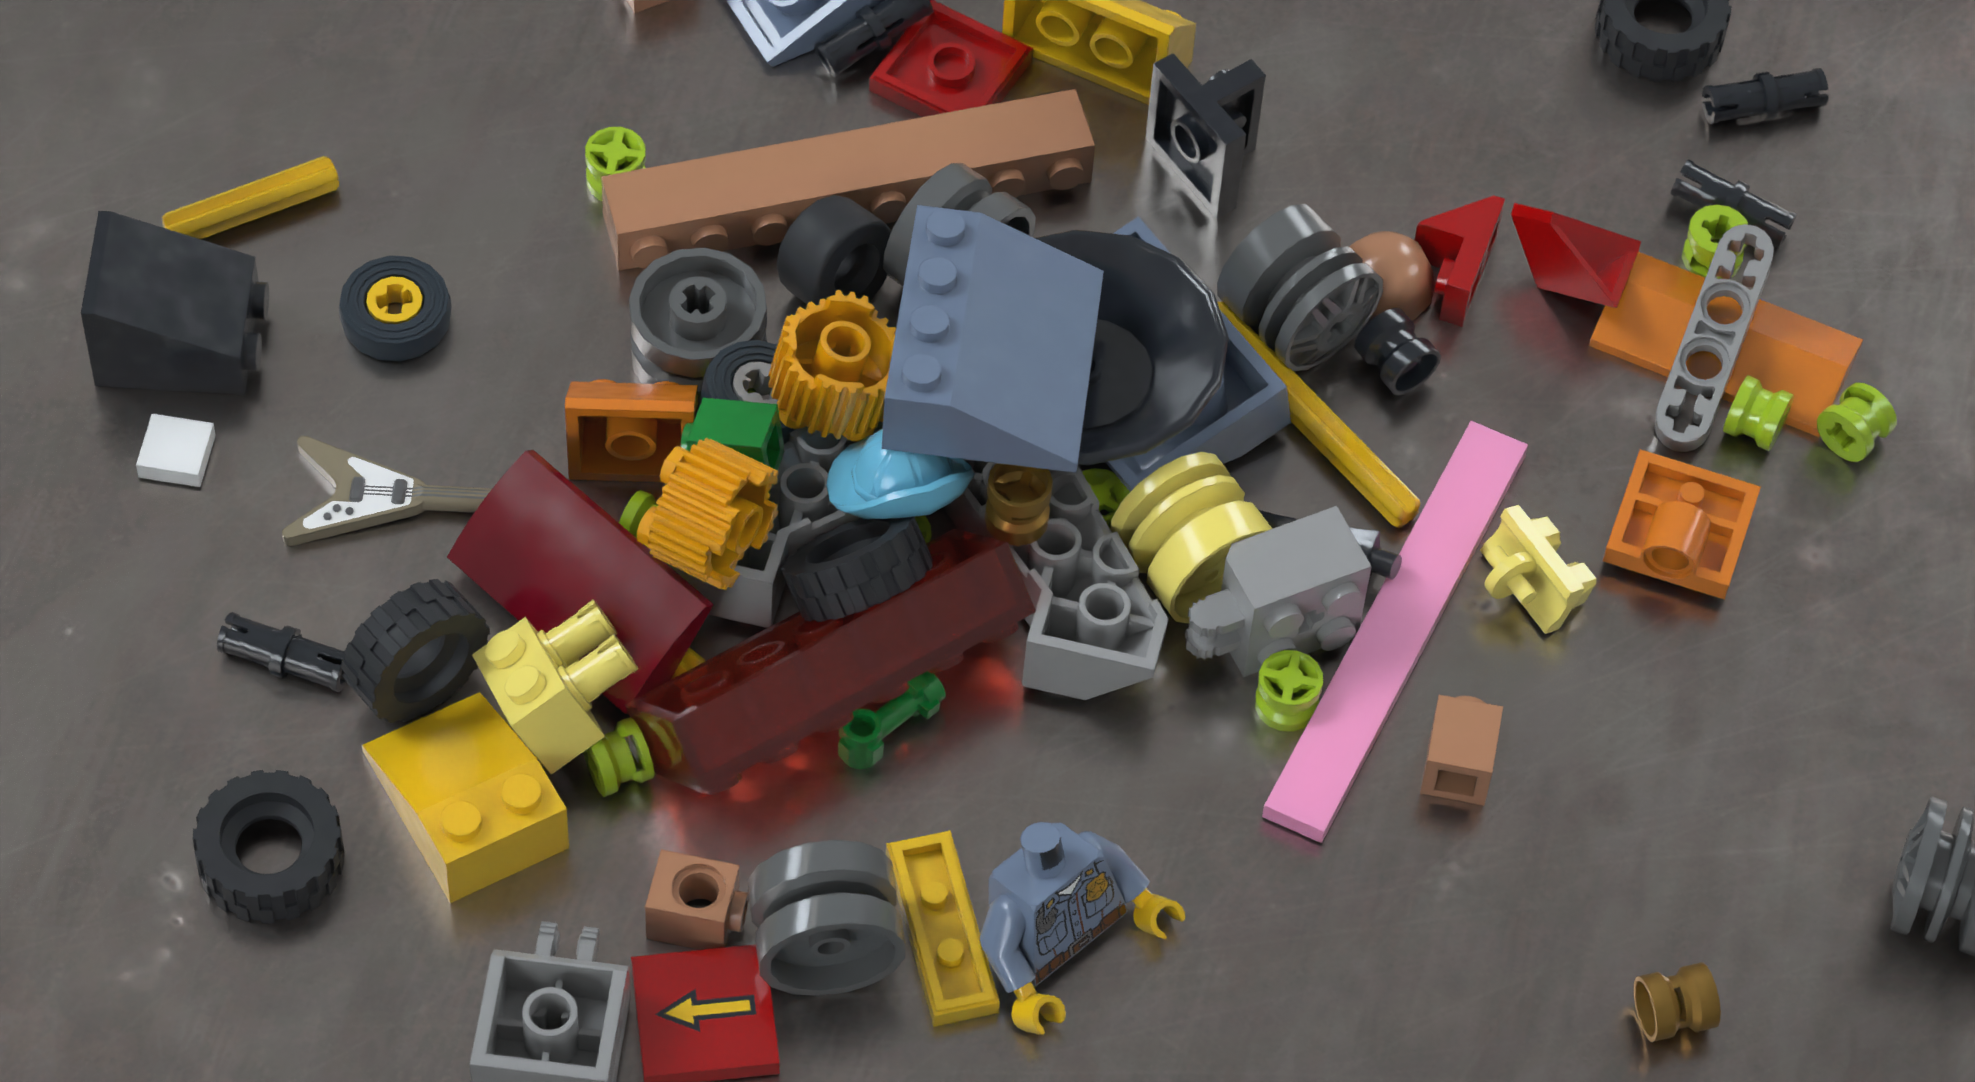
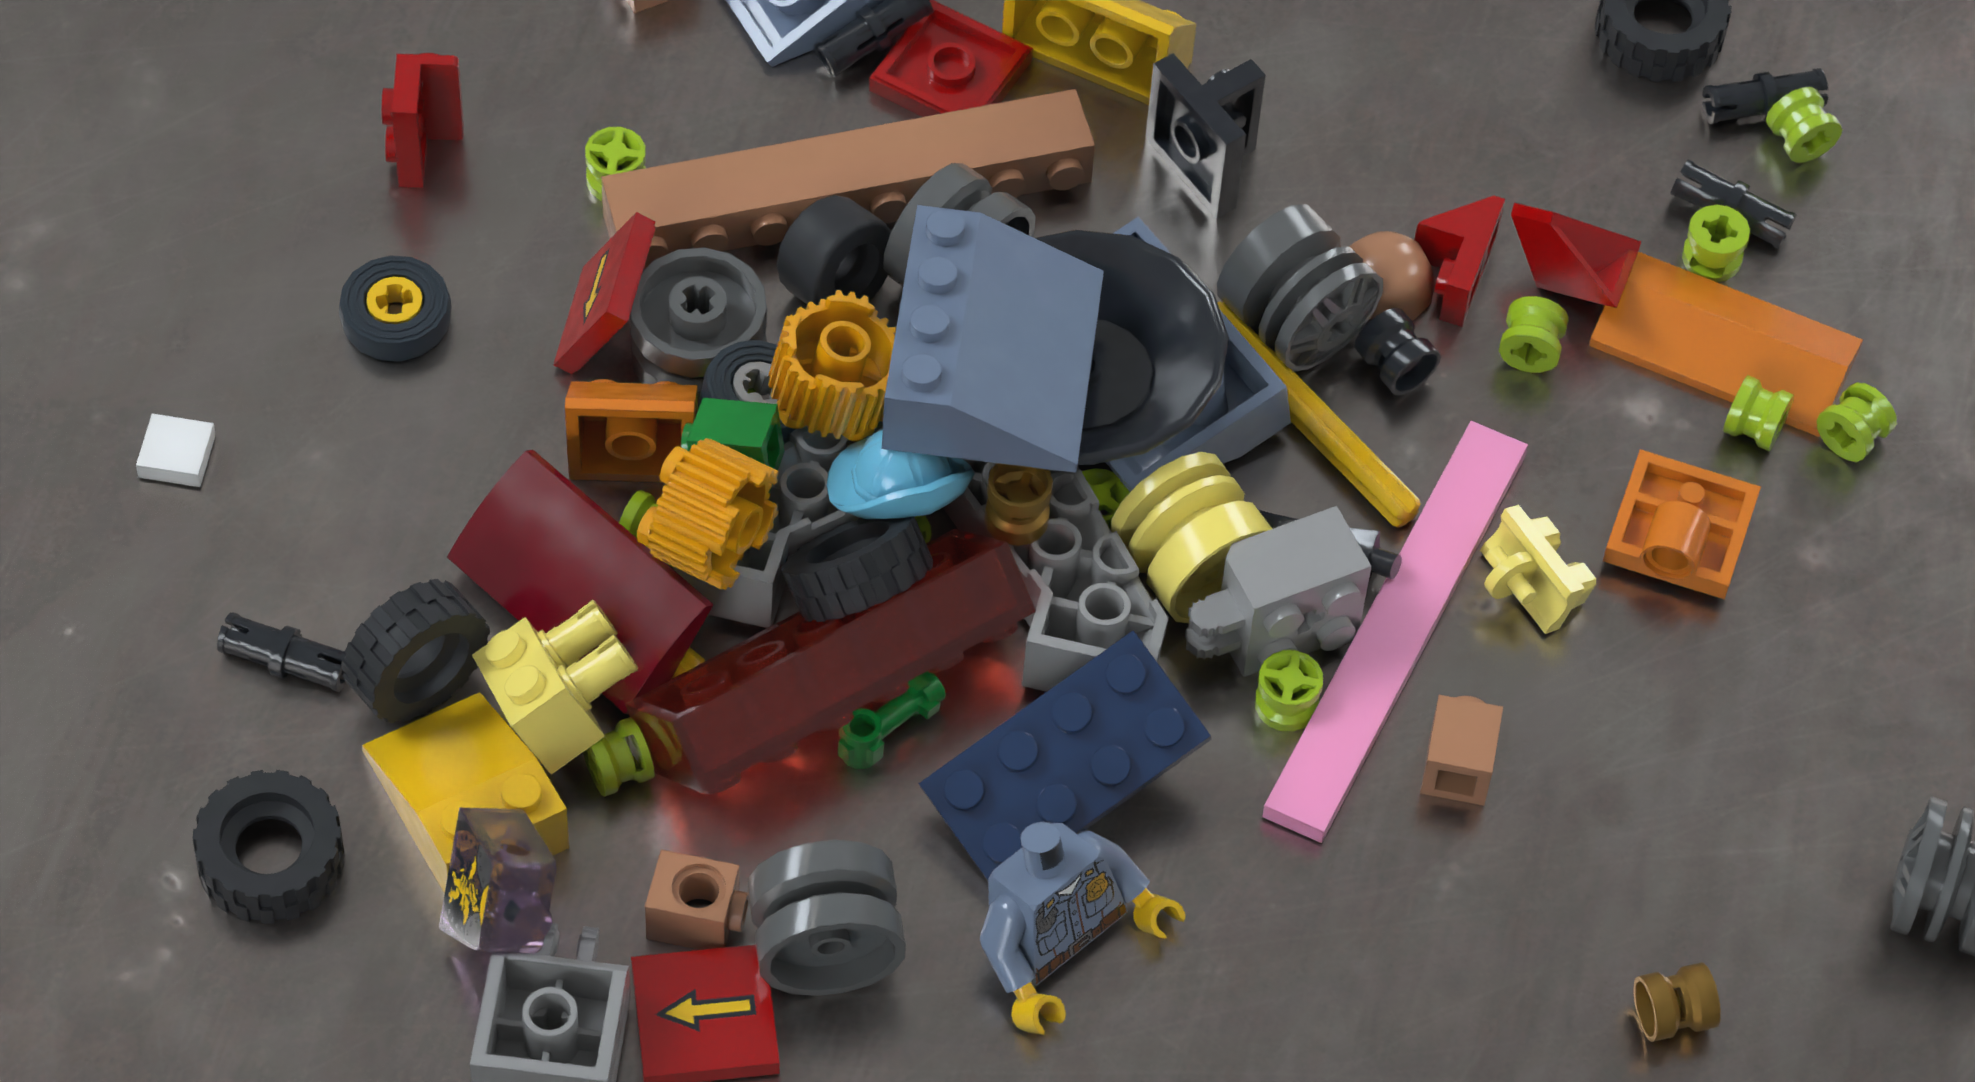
(170, 310): black slope -> none
(254, 199): yellow axle -> none
(369, 495): piece -> none
(421, 107): none -> red bracket
(497, 894): none -> torso
(605, 293): none -> red tile
(942, 929): yellow tile -> none
(1067, 754): none -> dark blue plate
(1533, 334): none -> lime wheel
(1717, 338): light grey beam -> none
(1804, 124): none -> lime wheel

